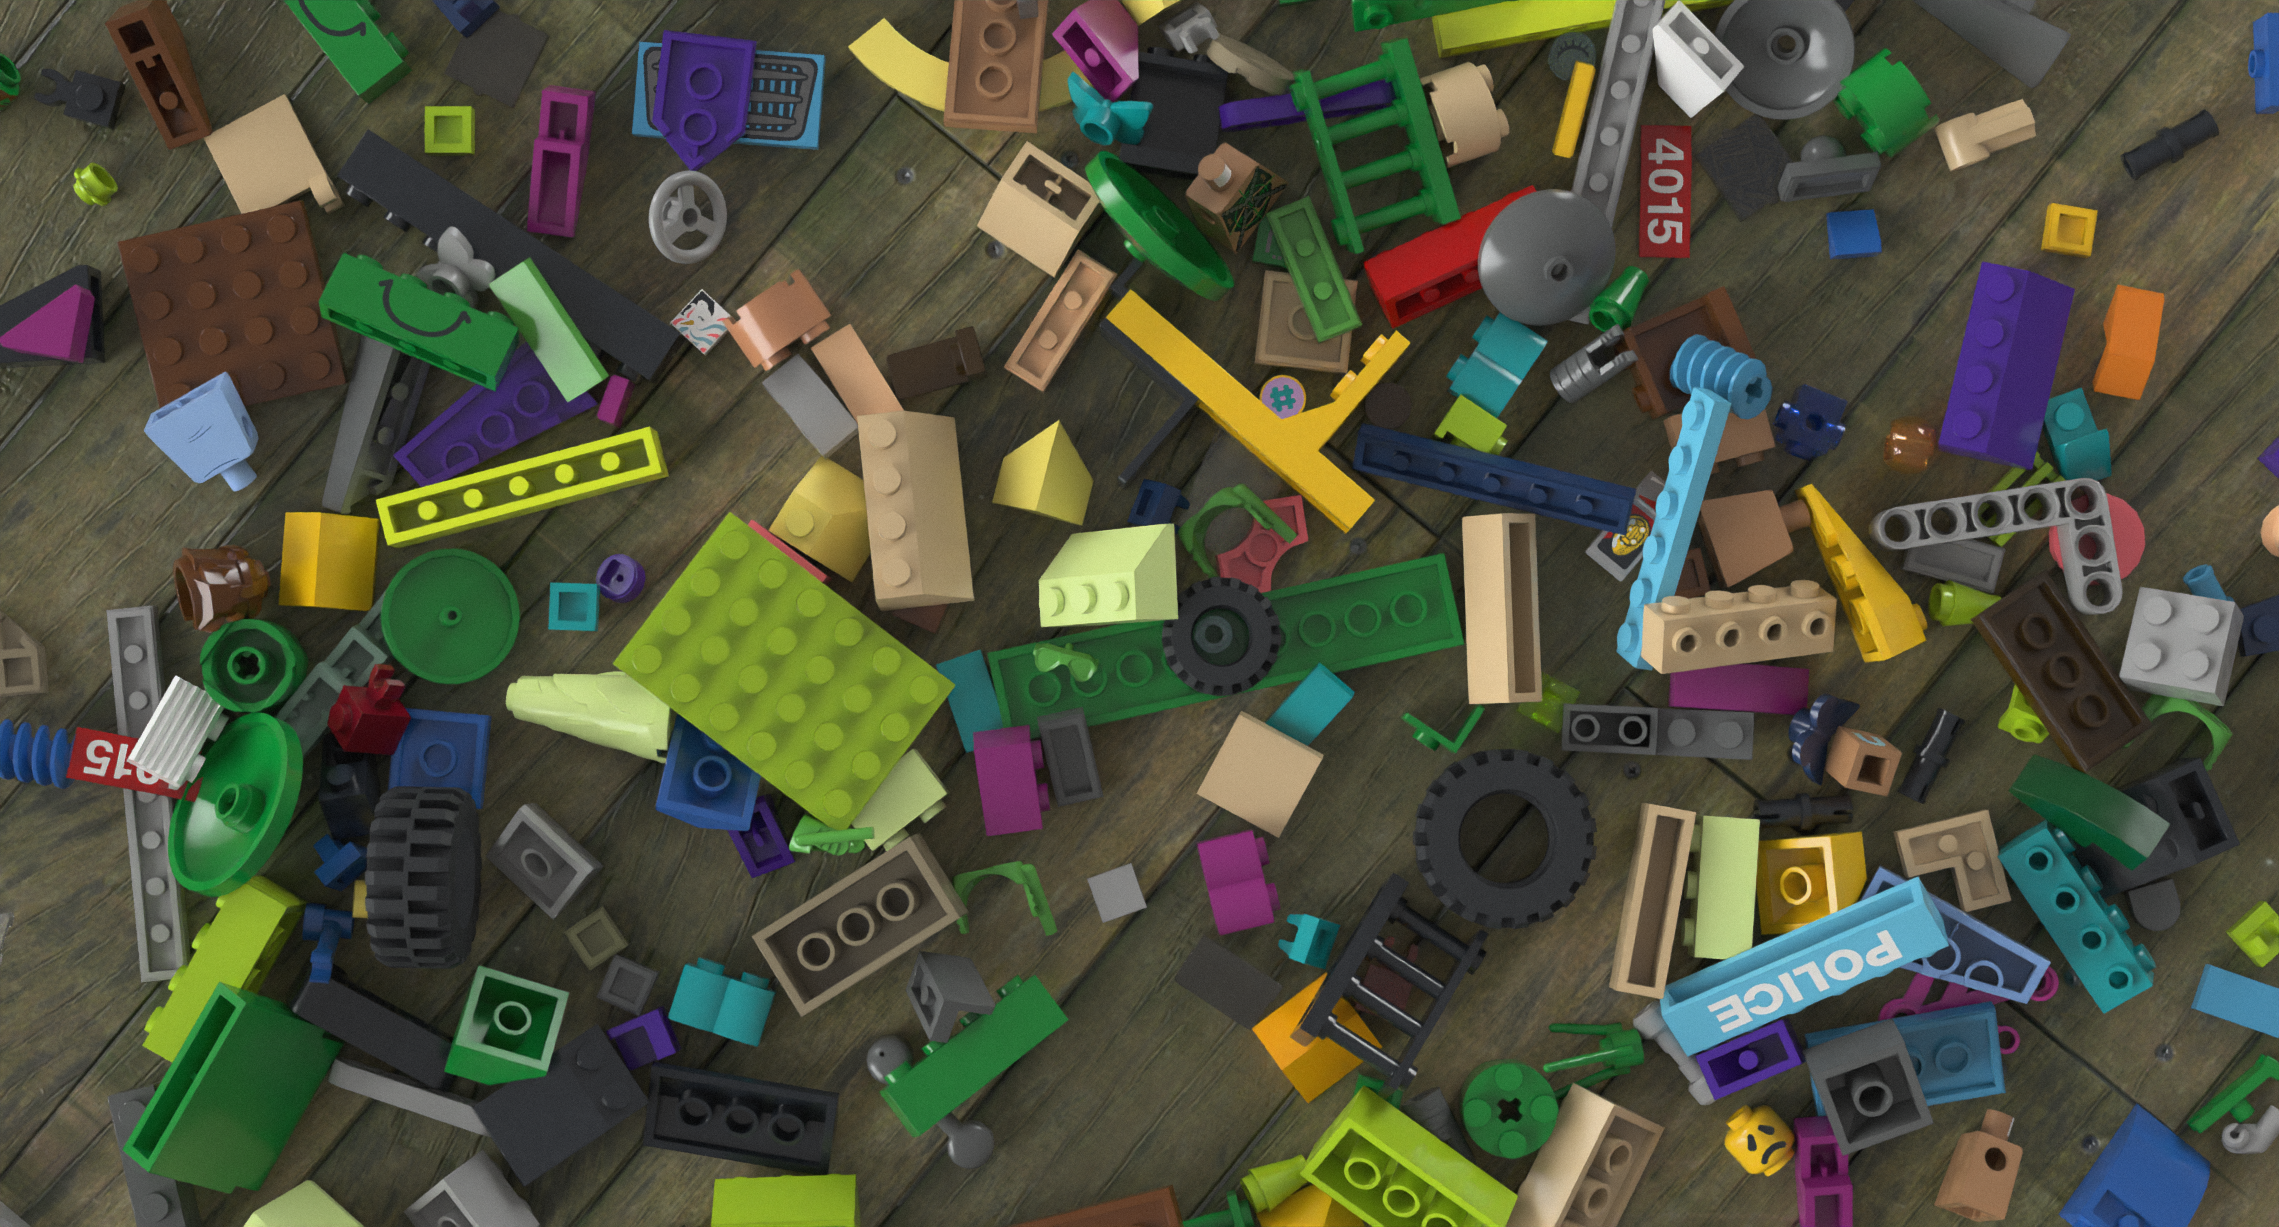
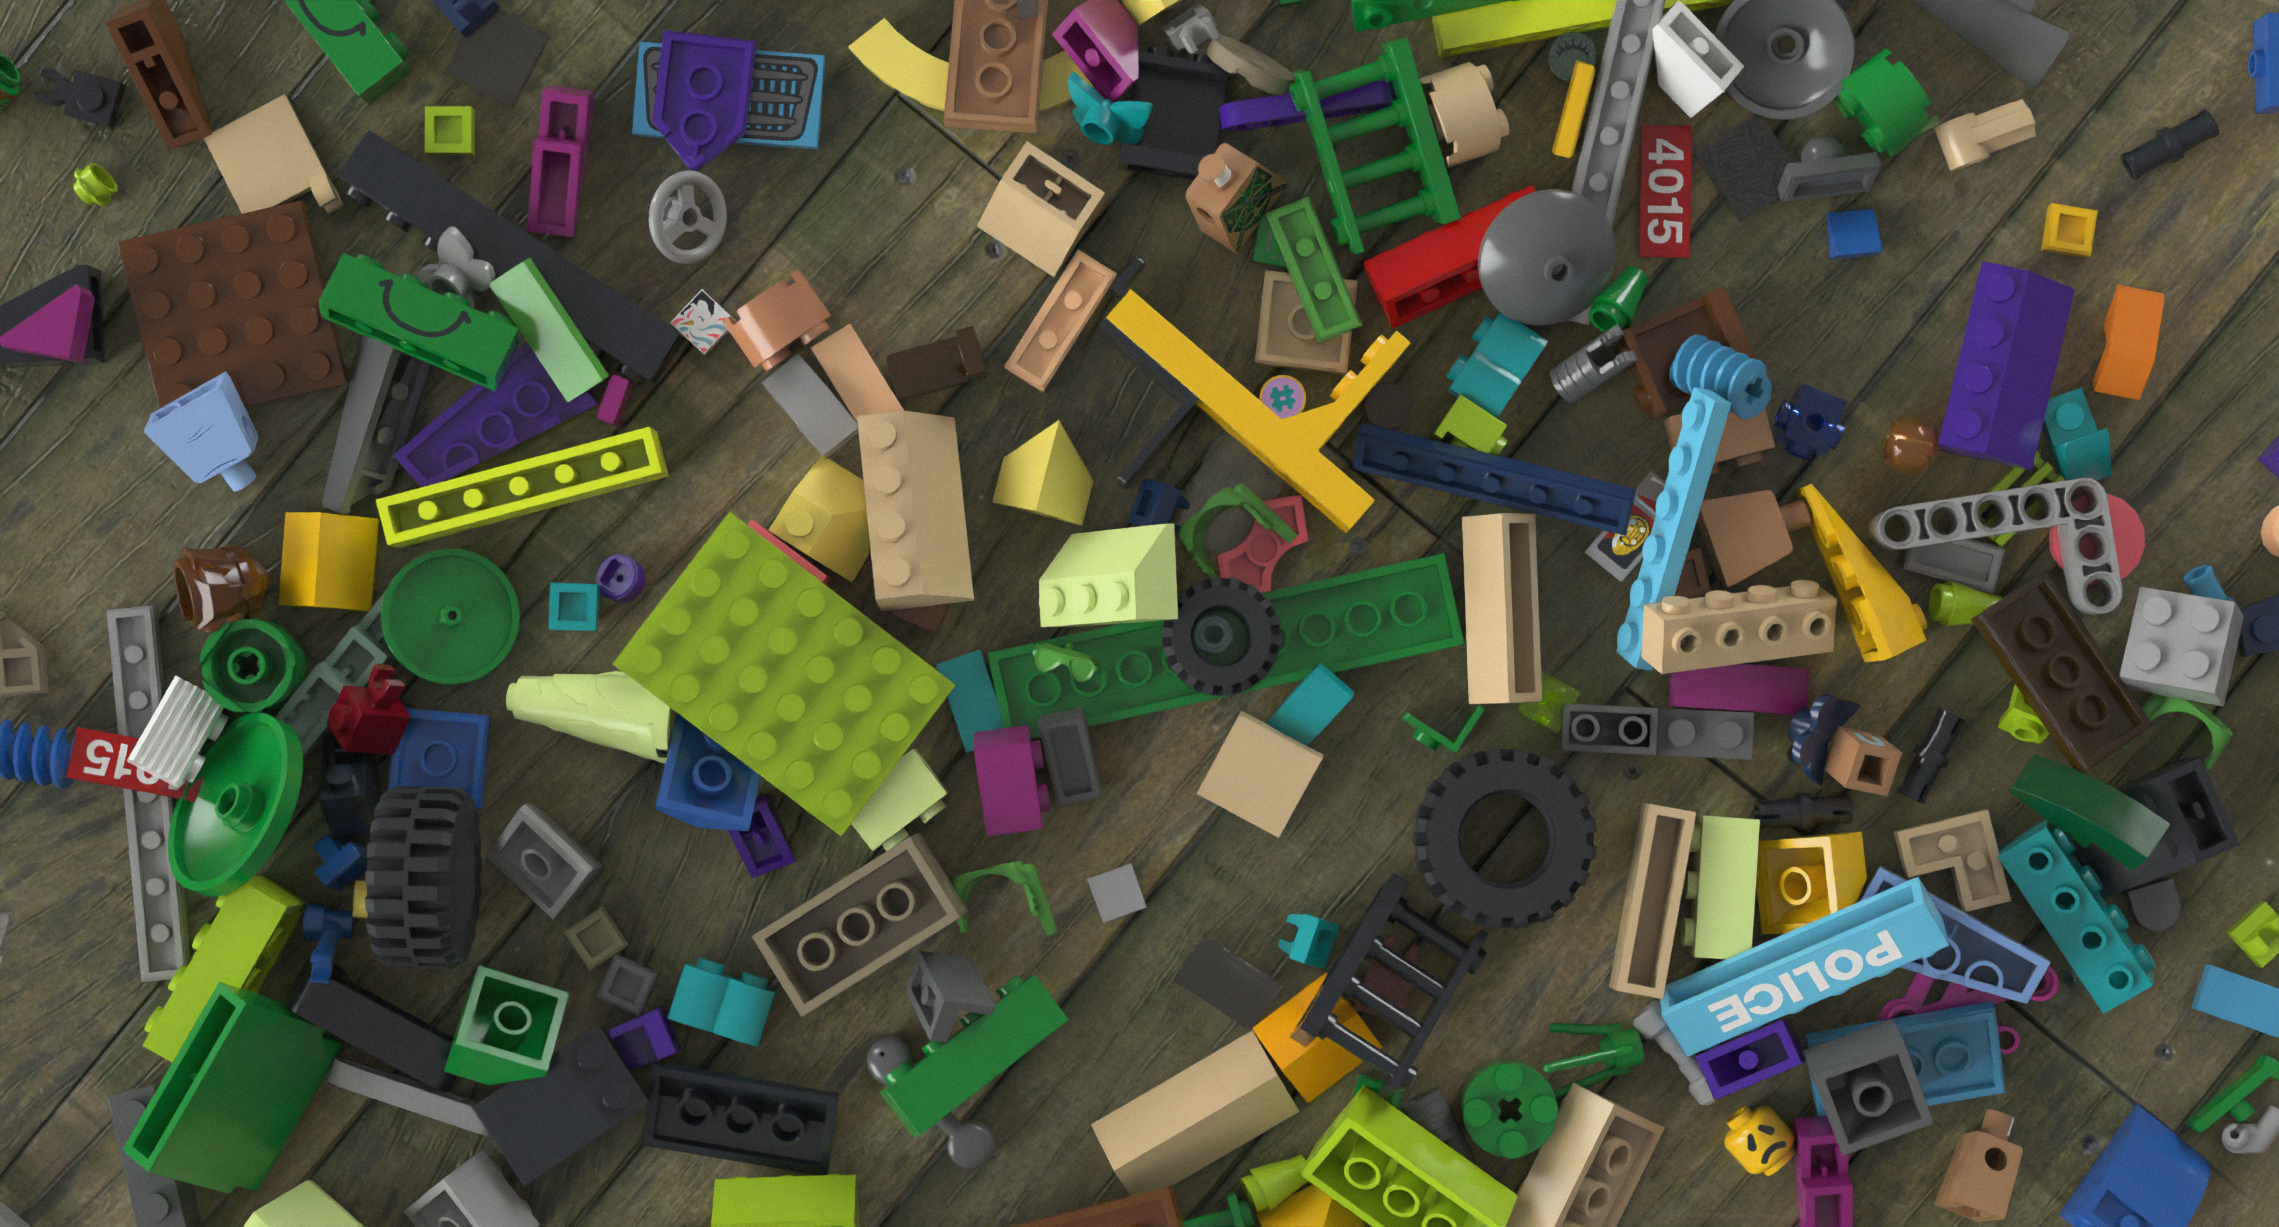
(816, 836): bright green helmet -> none
(1157, 227): green dish -> none
(1195, 1116): none -> tan slope
(1237, 881): magenta brick -> none

